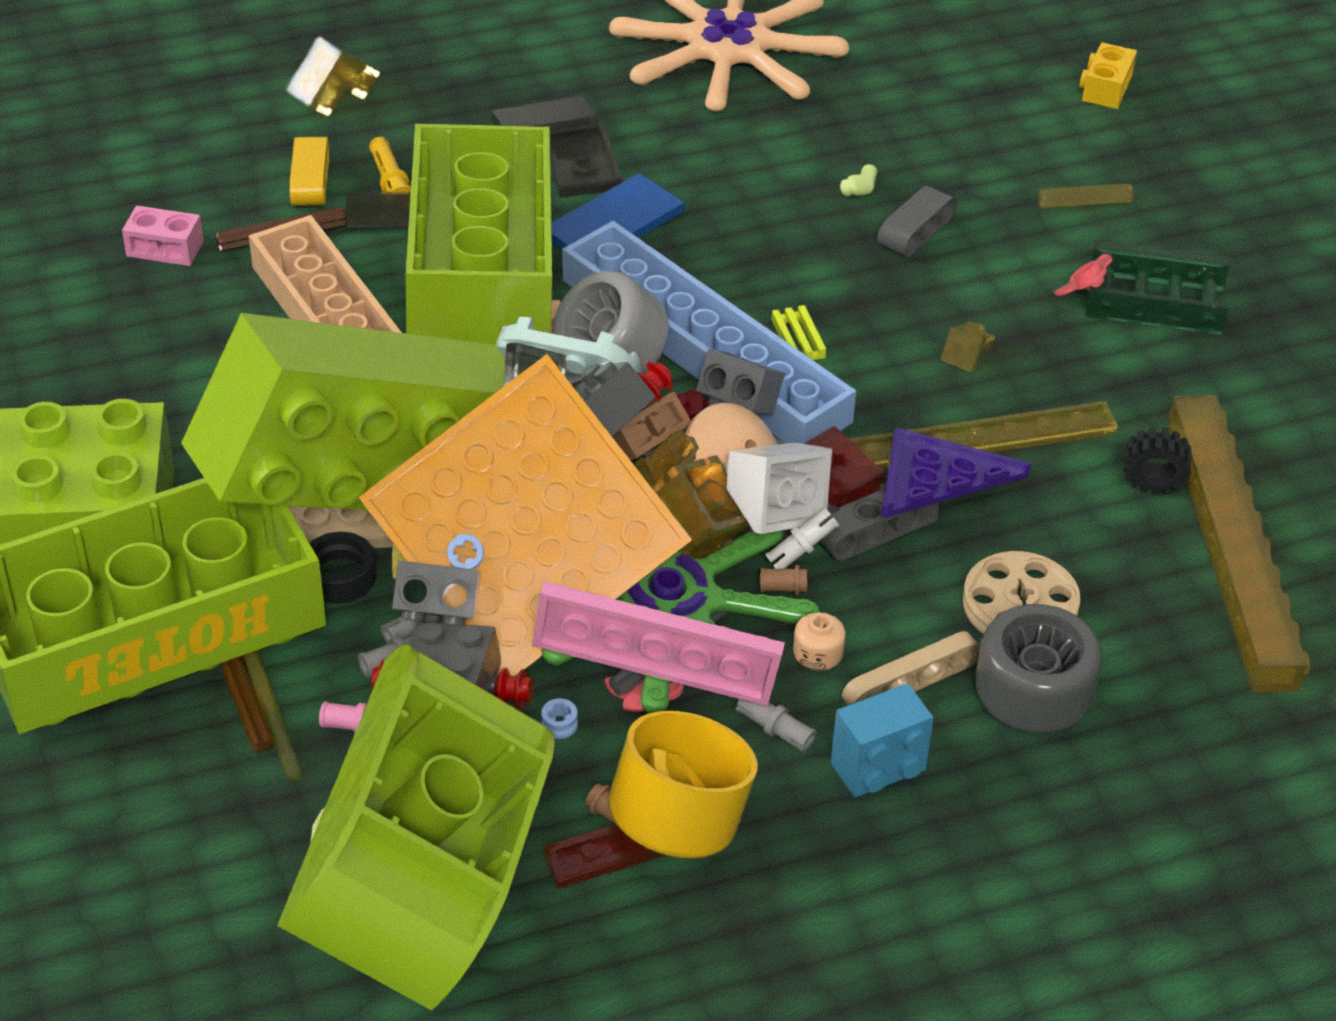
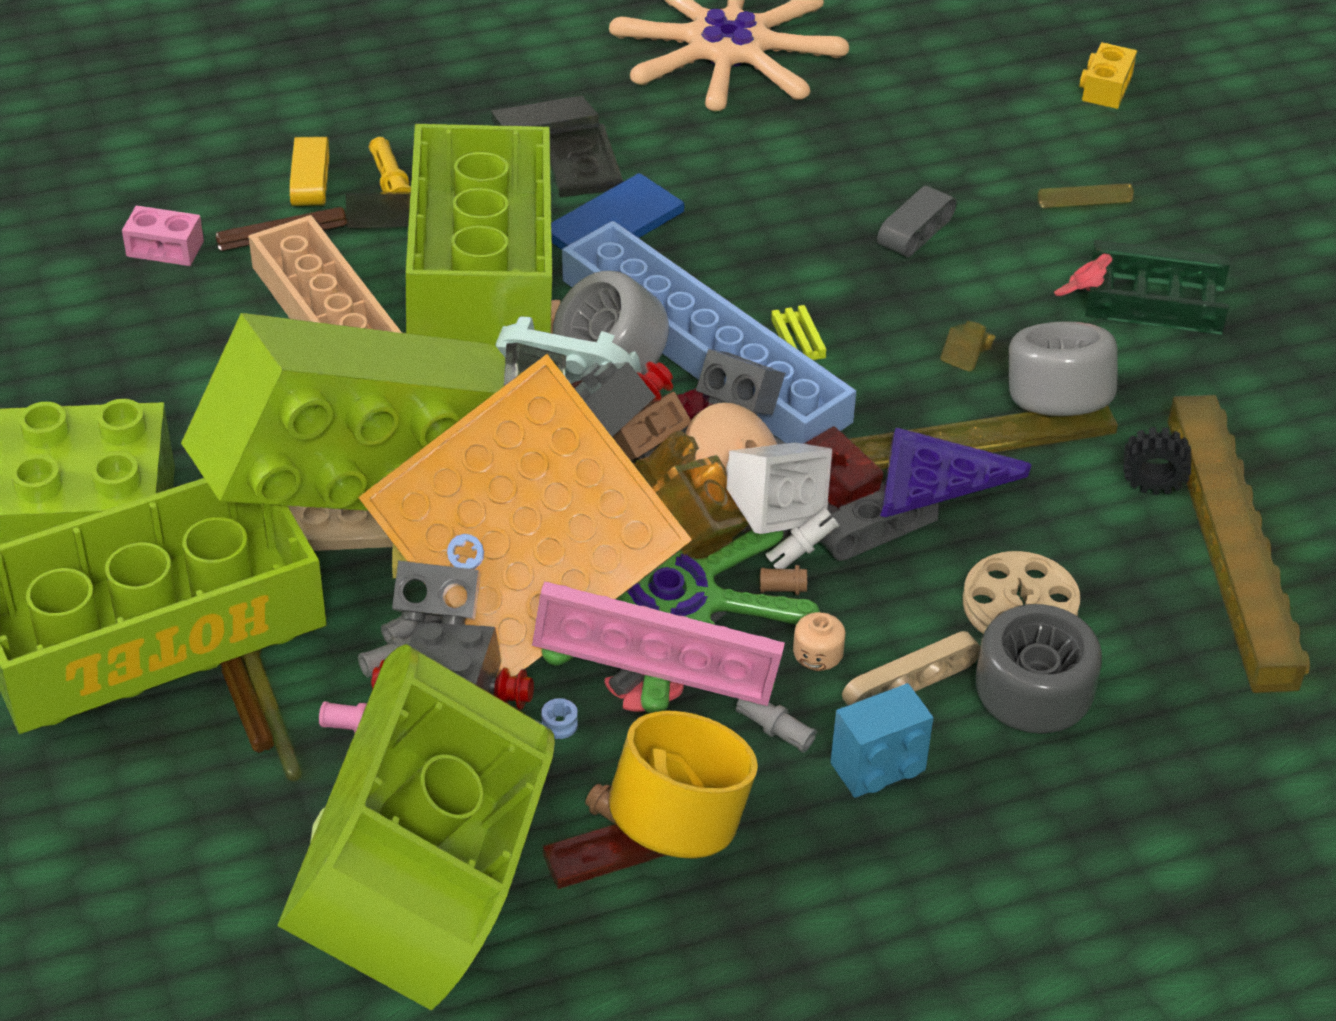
(327, 74): clear yellow brick -> none
(345, 546): black tyre -> none
(860, 184): yellowish green arm -> none
(1063, 368): none -> light grey wheel

